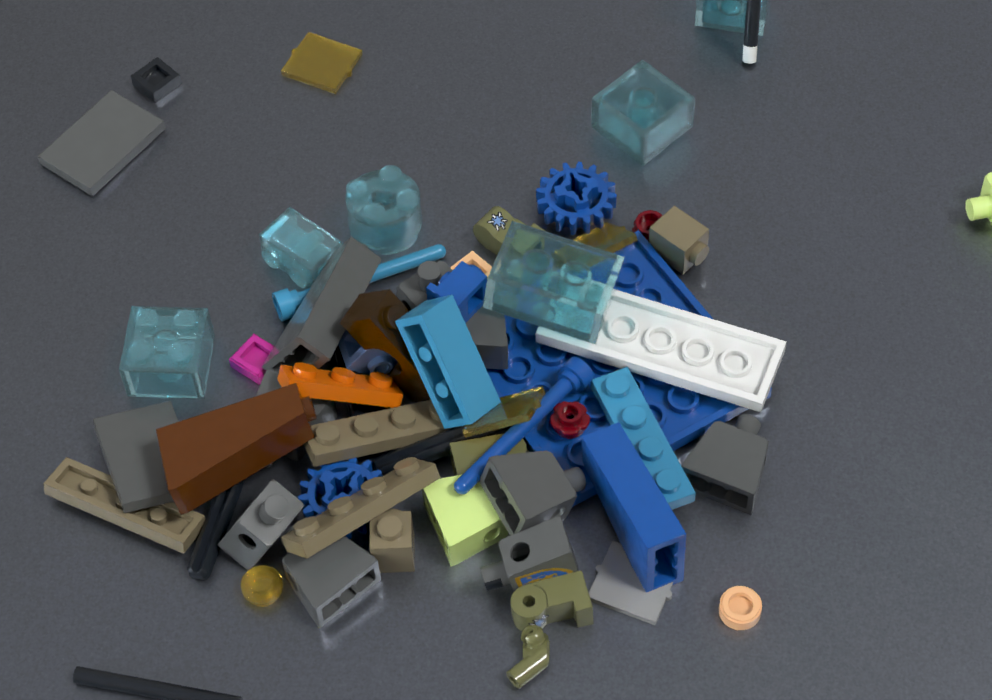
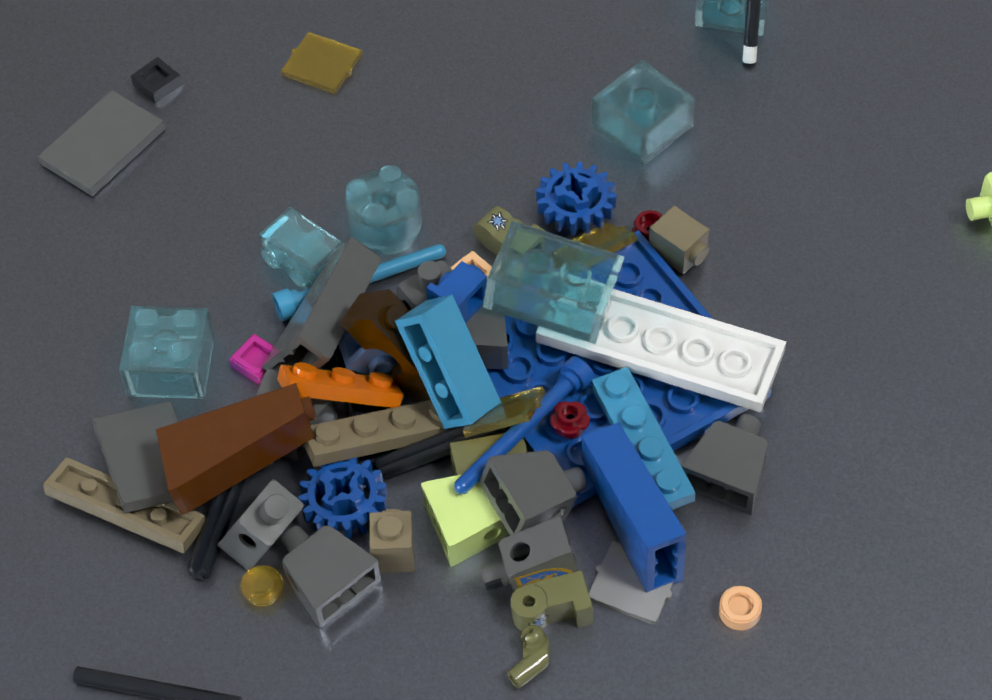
(353, 511): dark tan plate -> none

